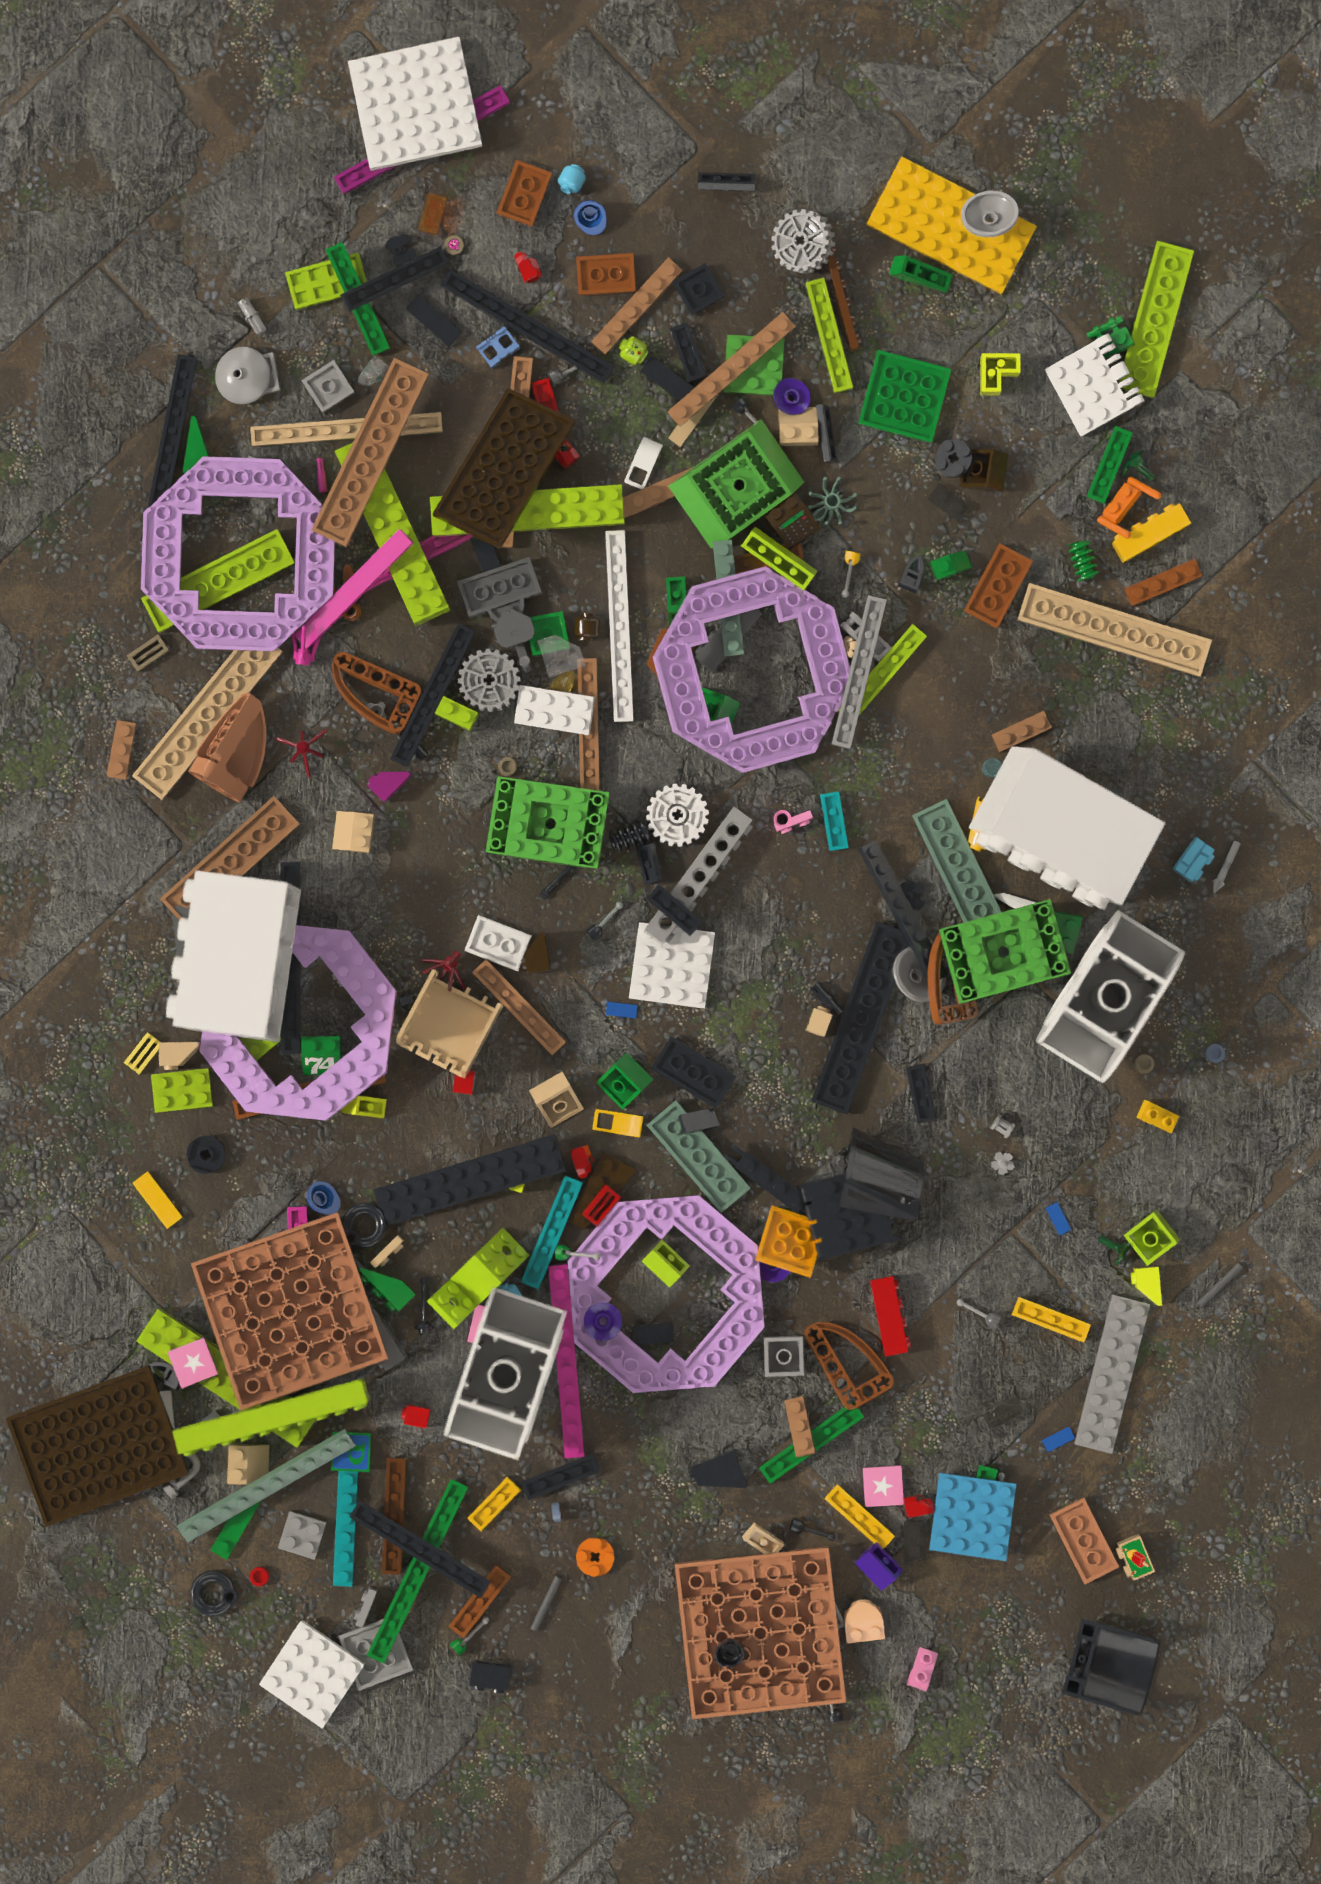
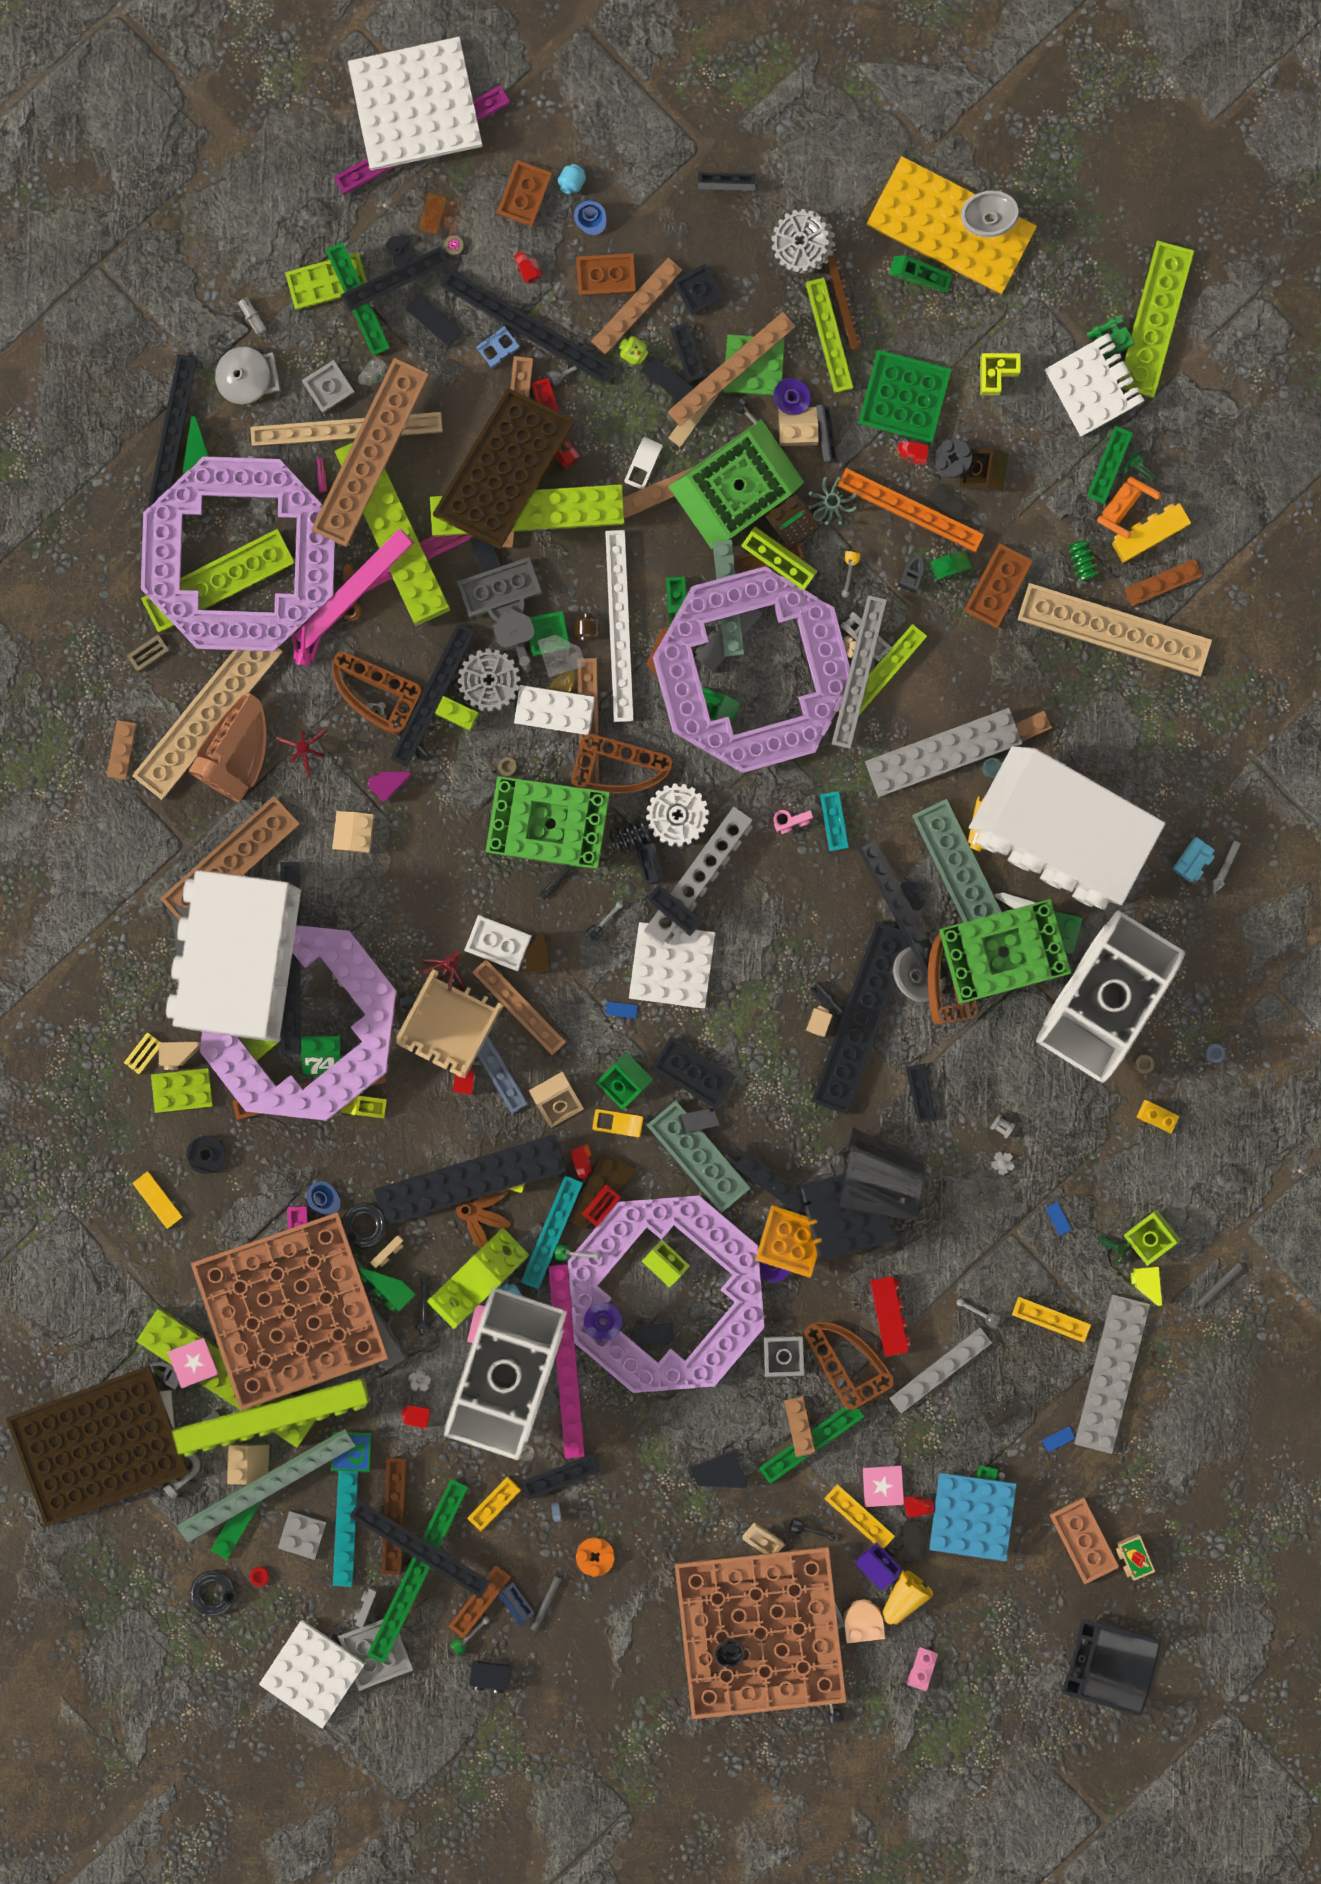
(419, 1381): none -> light grey plant
(477, 1214): none -> dark orange plant
(501, 1077): none -> sand blue tile
(516, 1603): none -> dark blue plate
(528, 1455): none -> clear hinge
(616, 754): none -> dark orange beam
(905, 1597): none -> yellow cone
(910, 510): none -> orange plate
(913, 452): none -> red rock
(940, 1370): none -> light grey plate
(943, 752): none -> light grey plate

